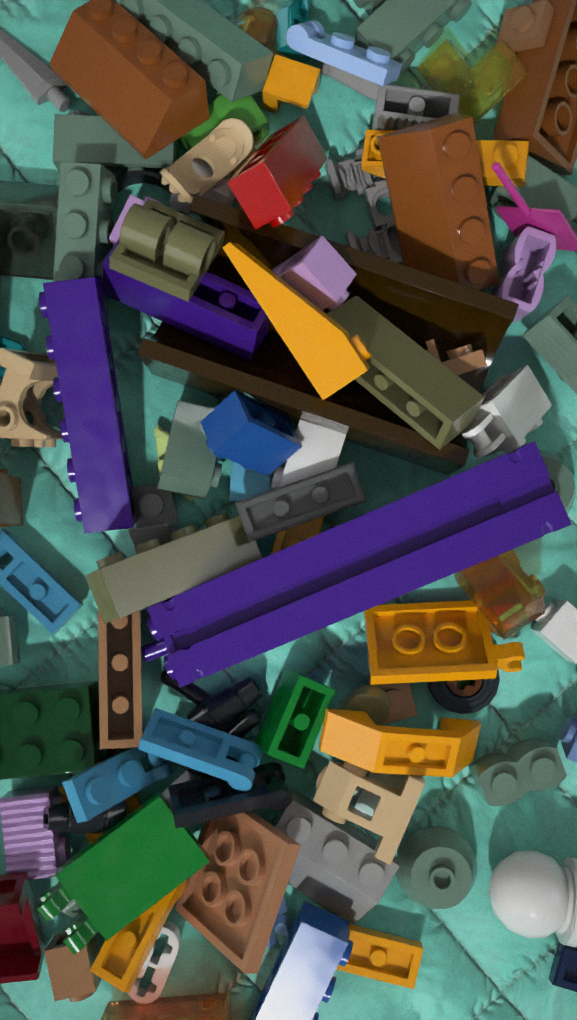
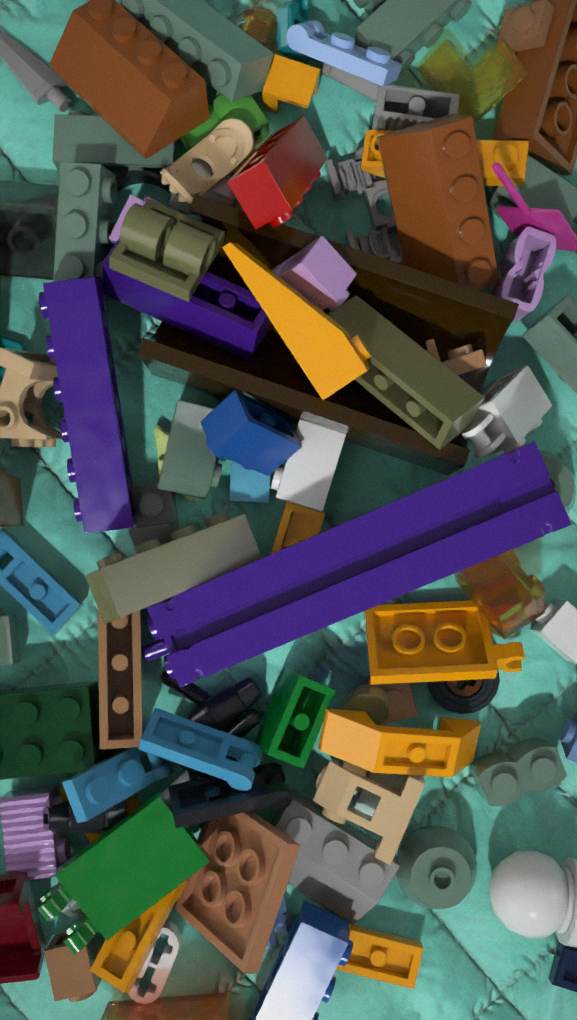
(300, 502): dark grey tile -> none

